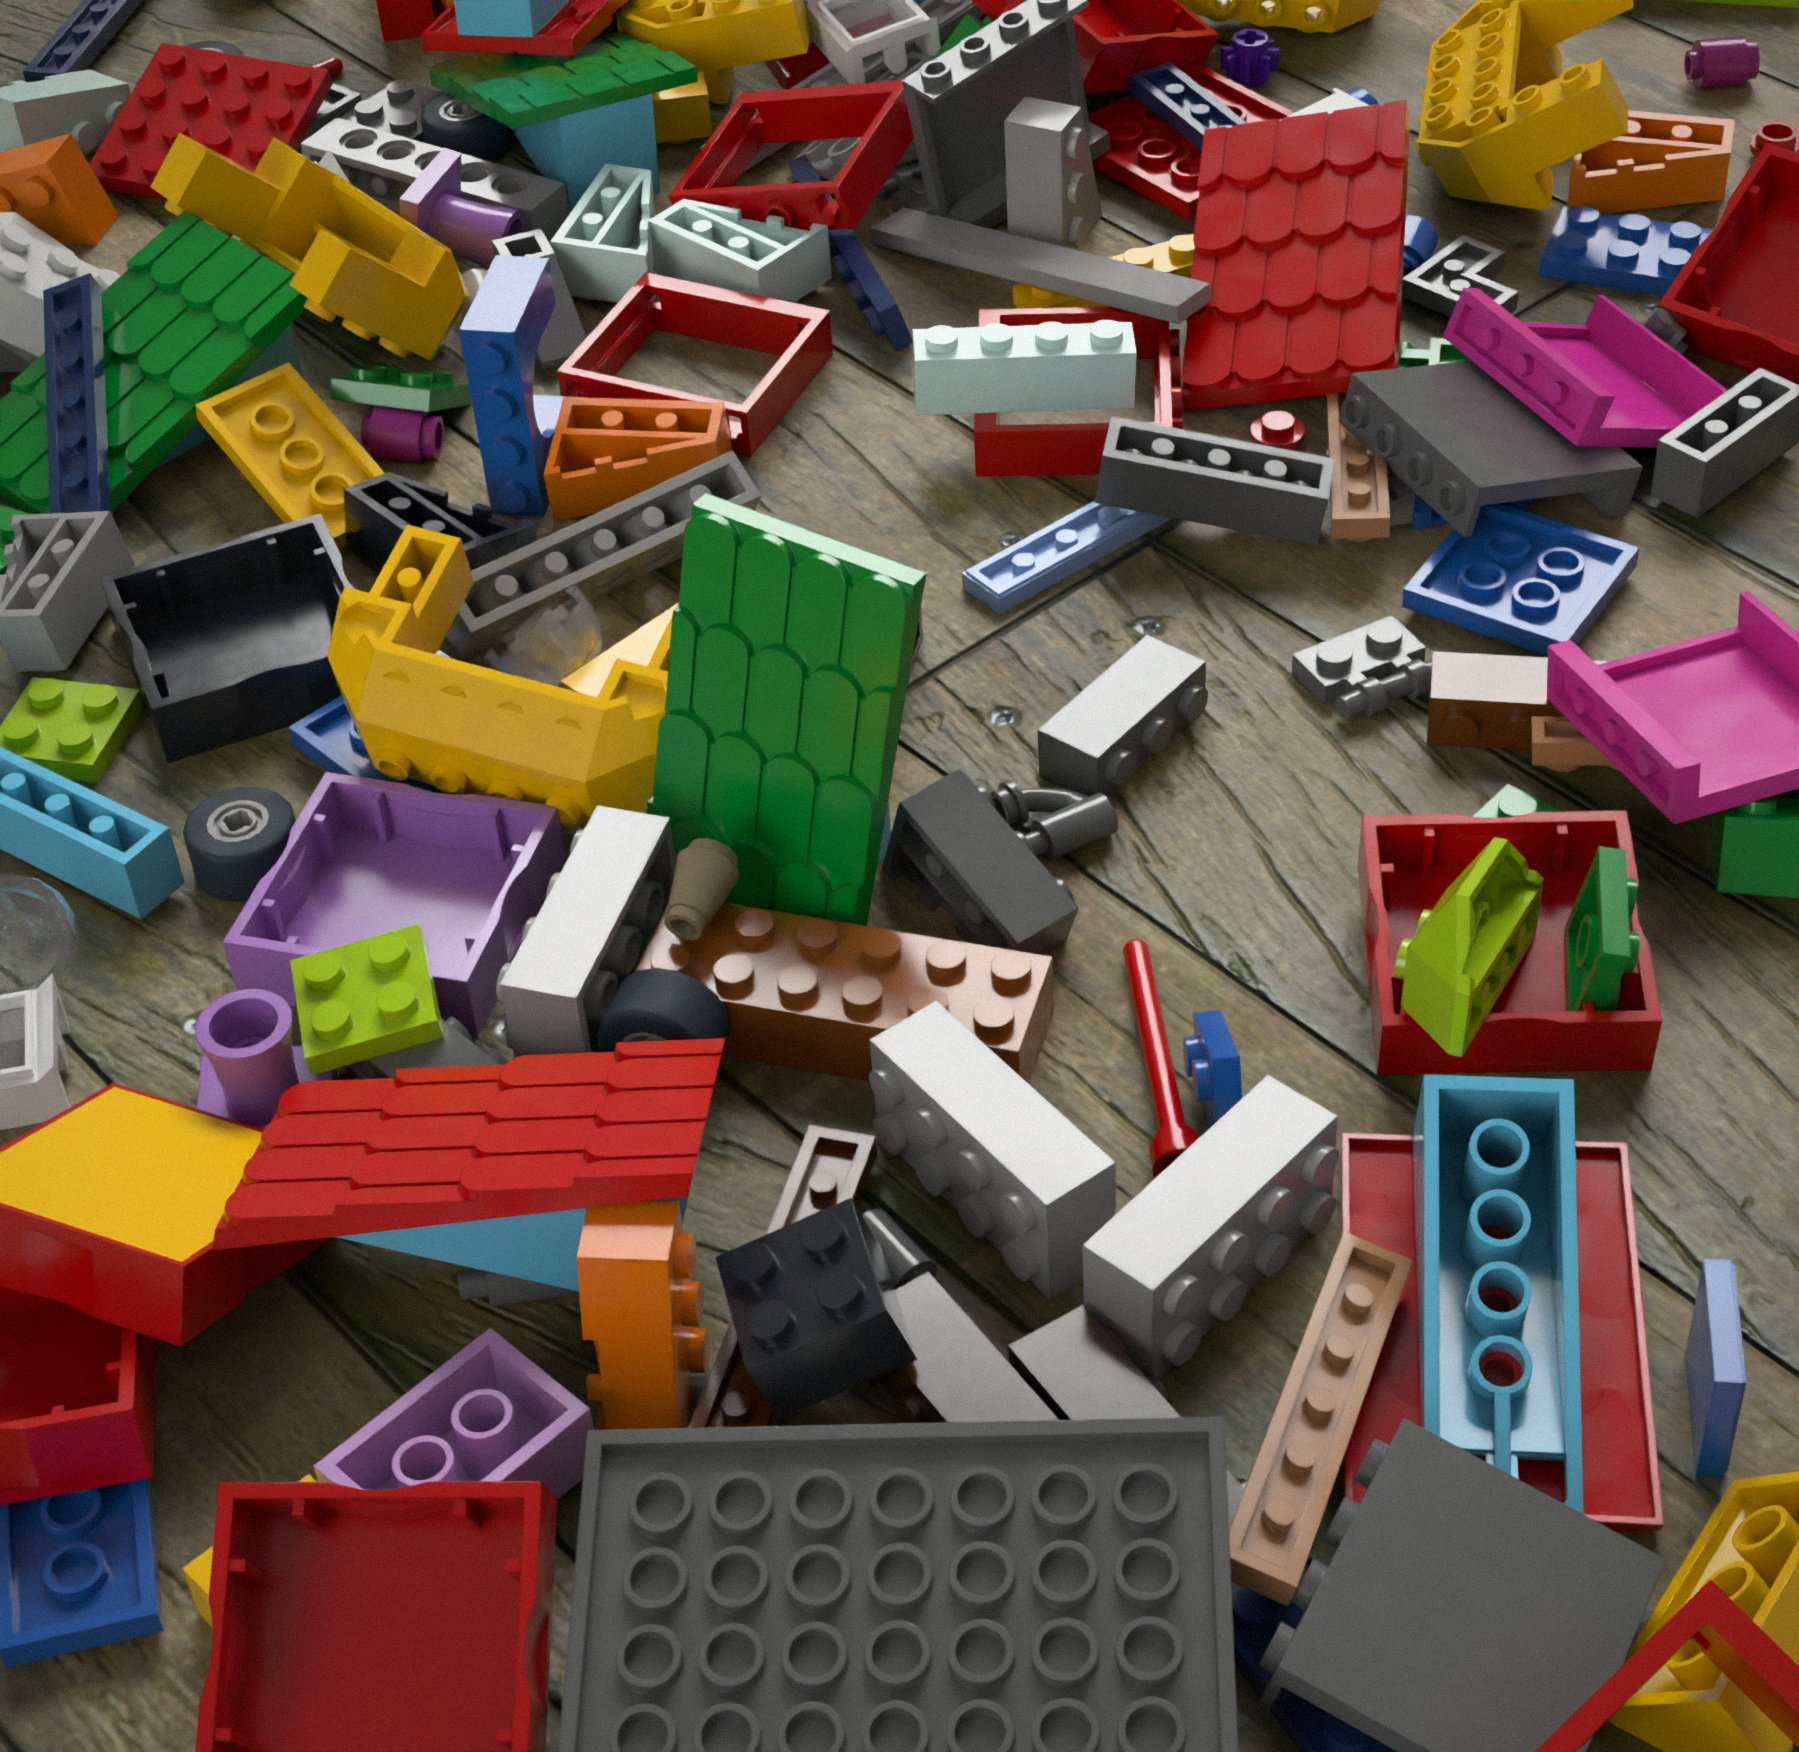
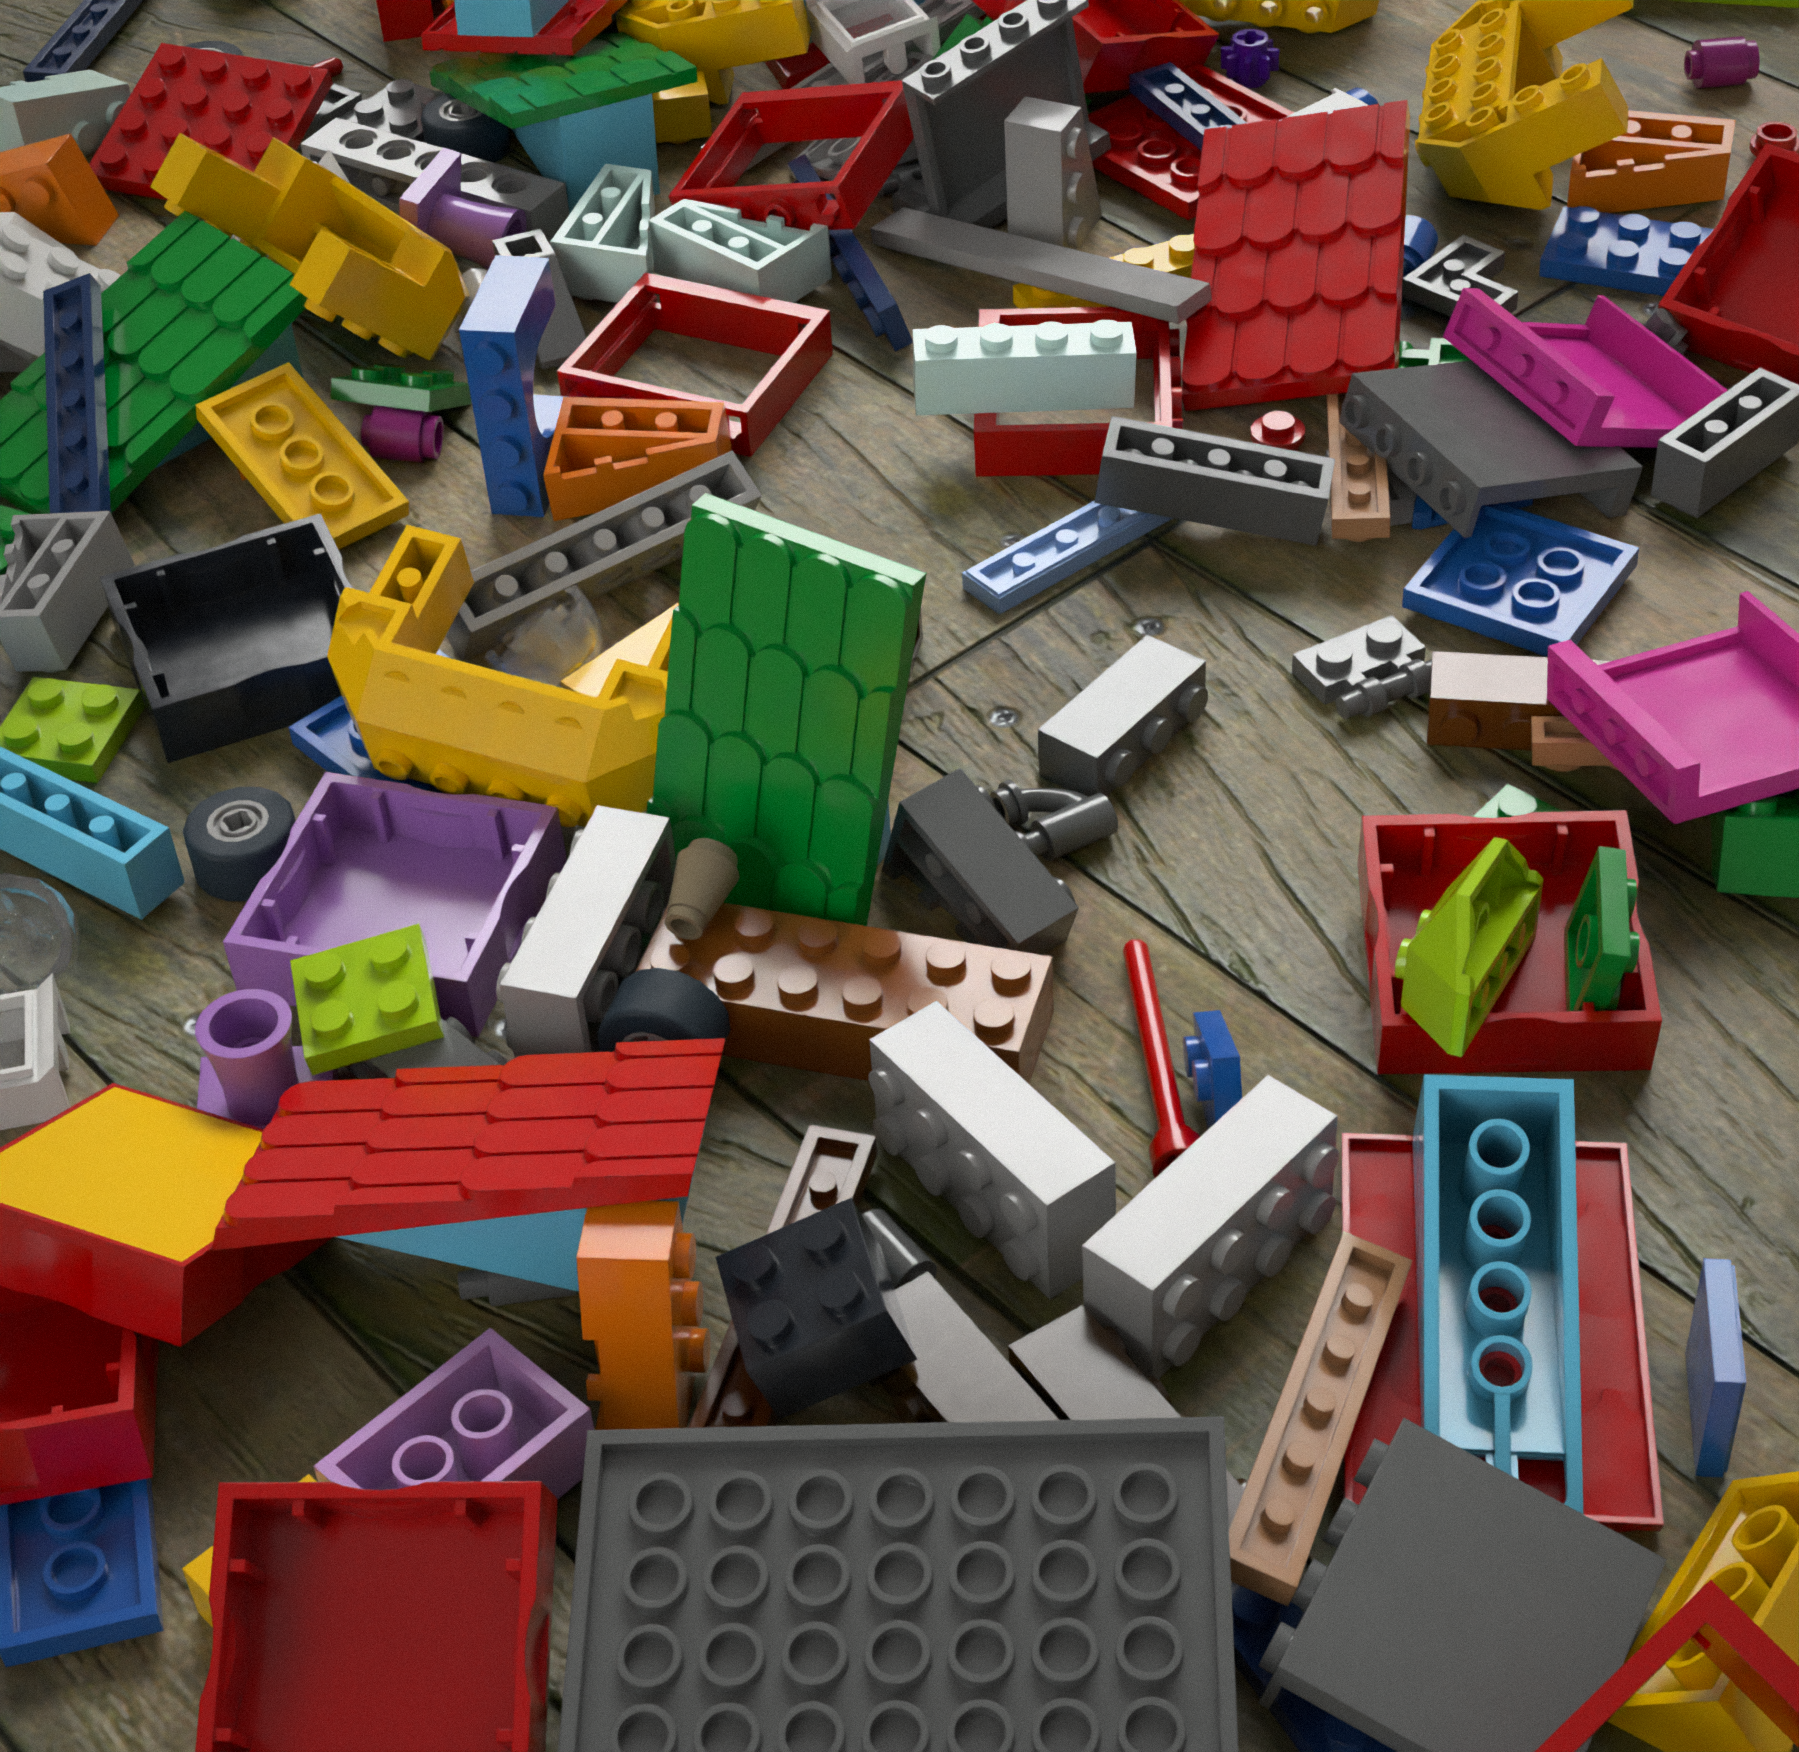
(387, 503): black wedge -> none

